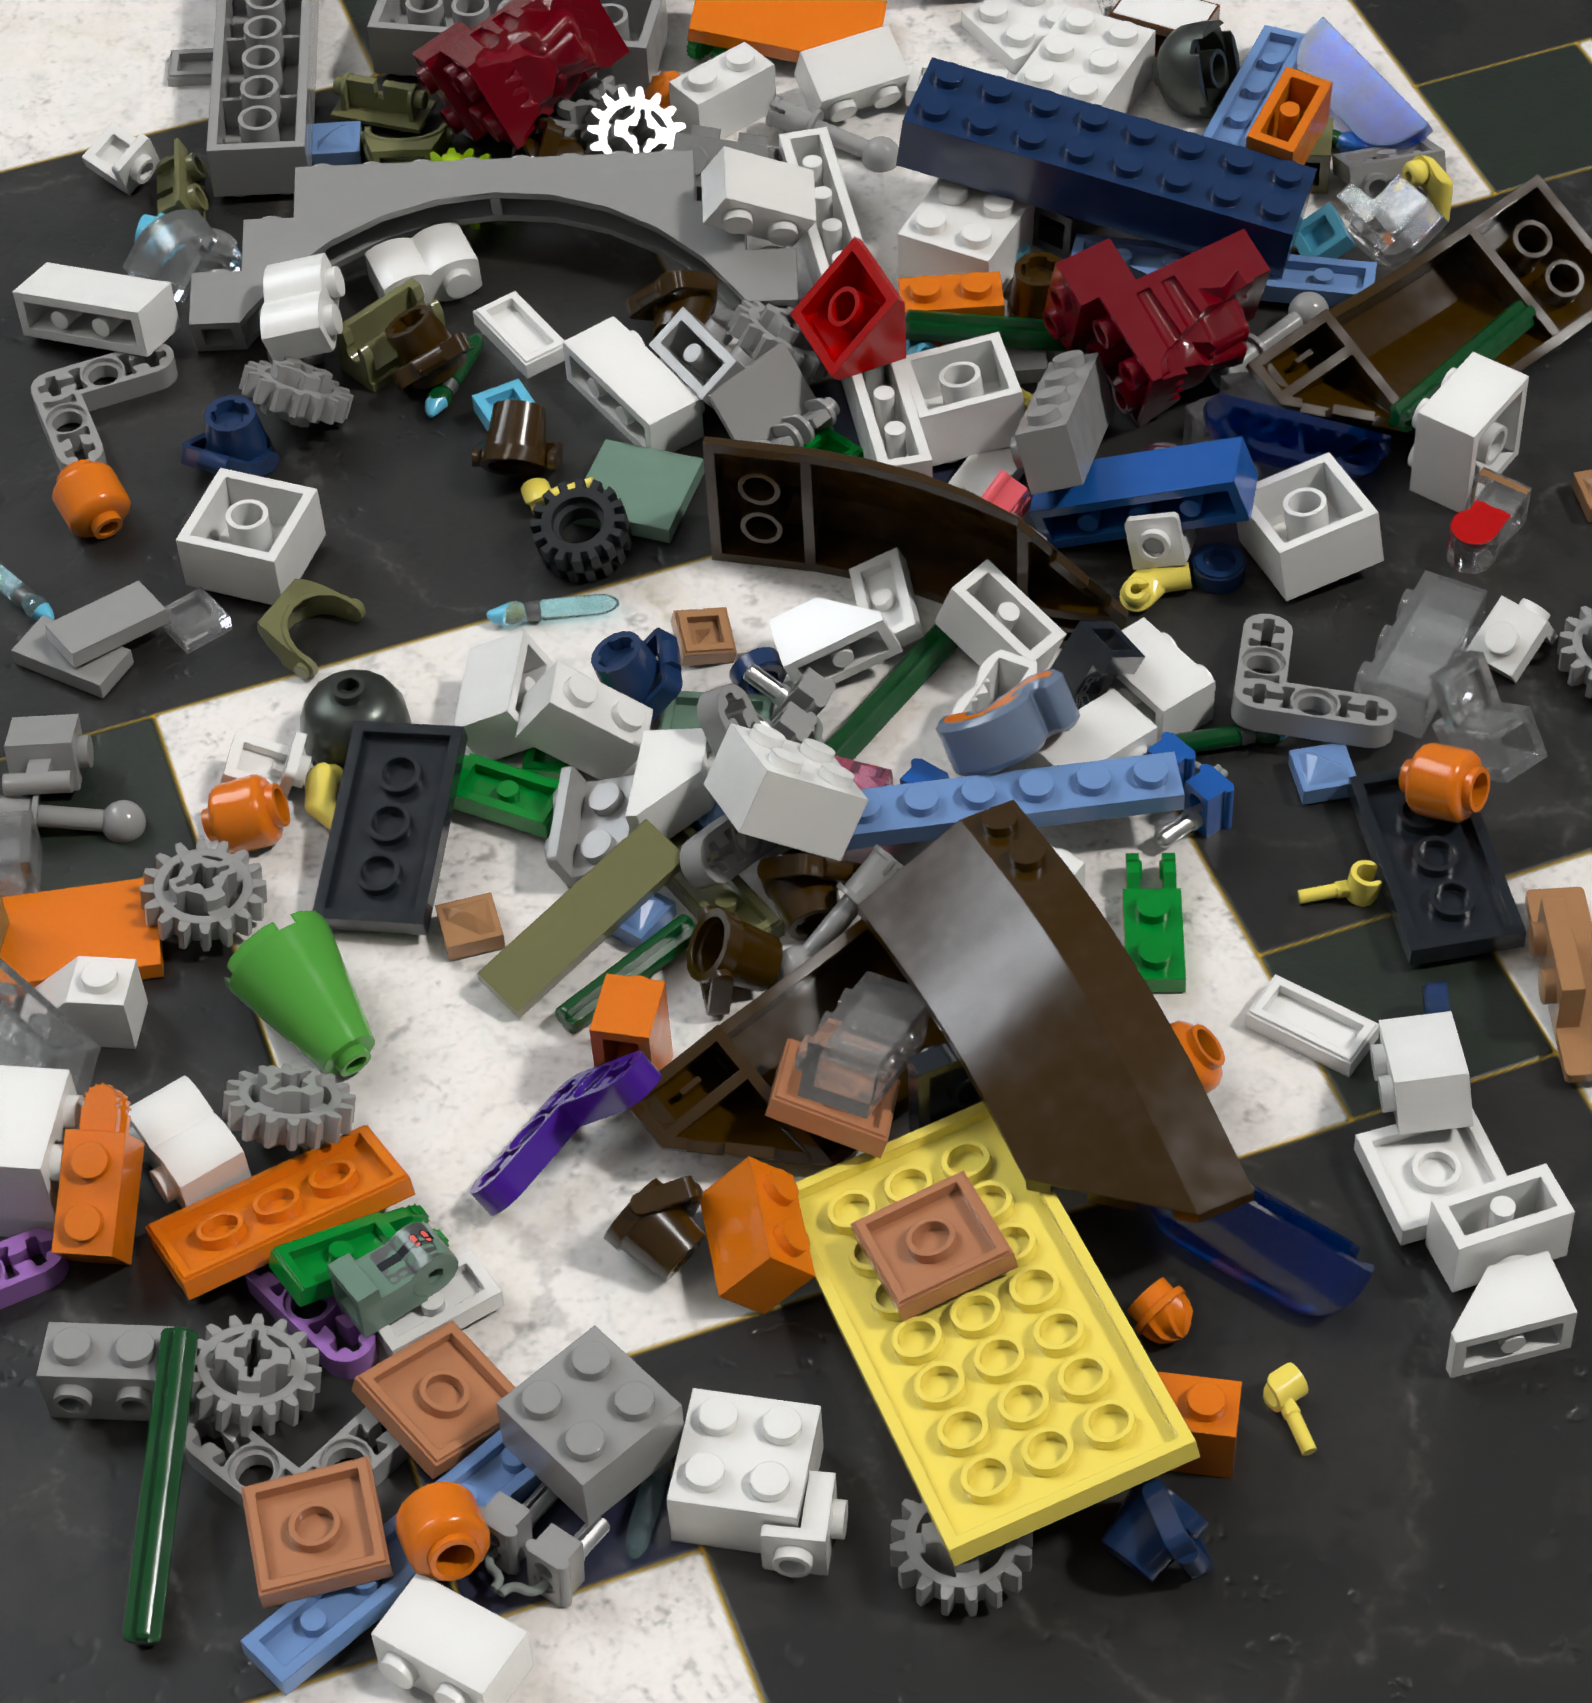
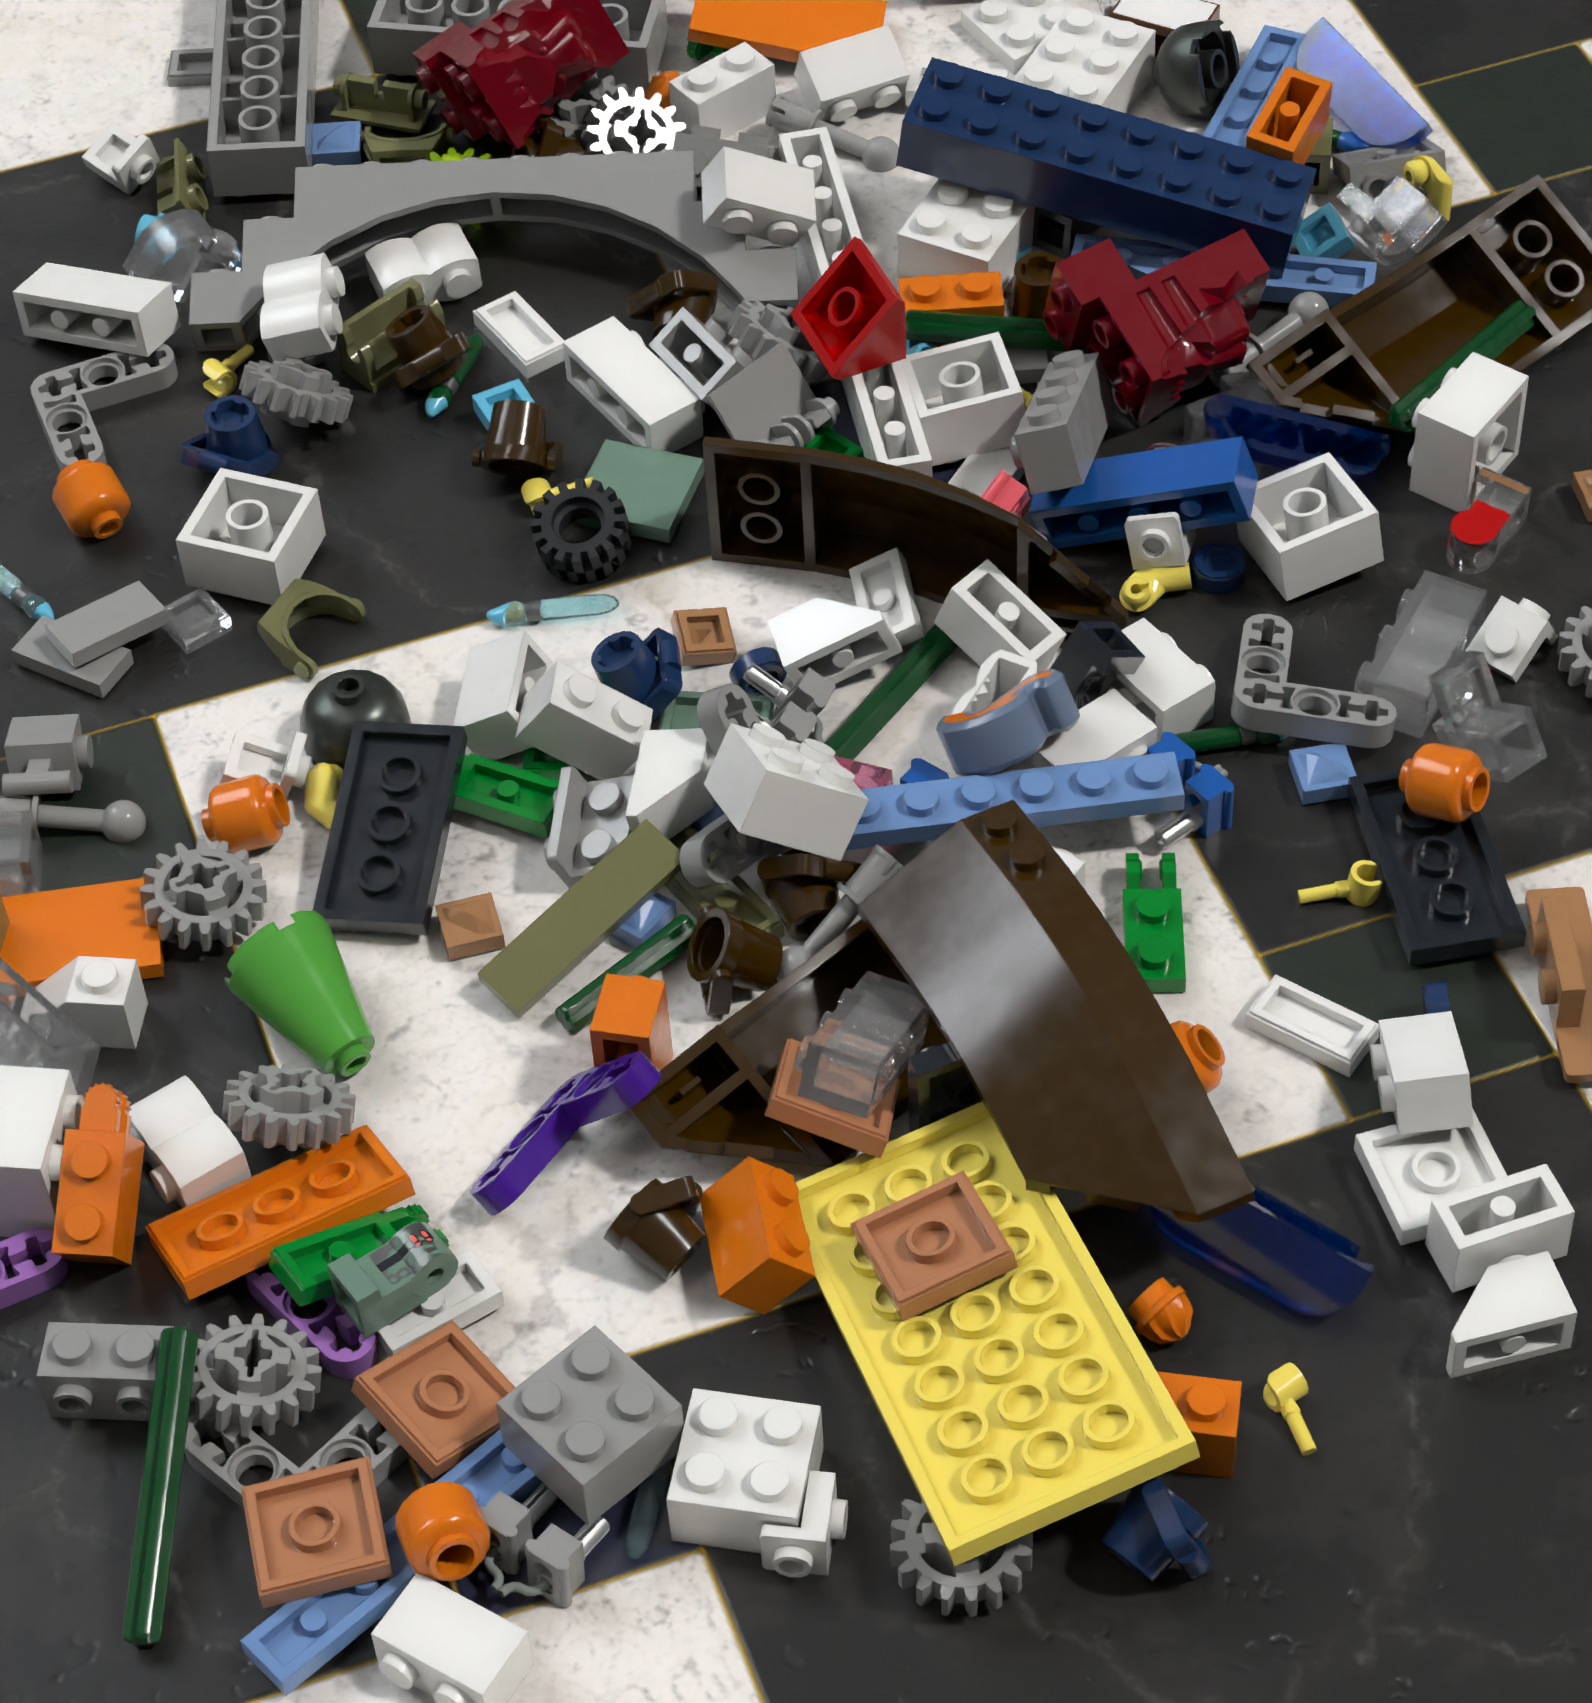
(222, 374): none -> light yellow hand

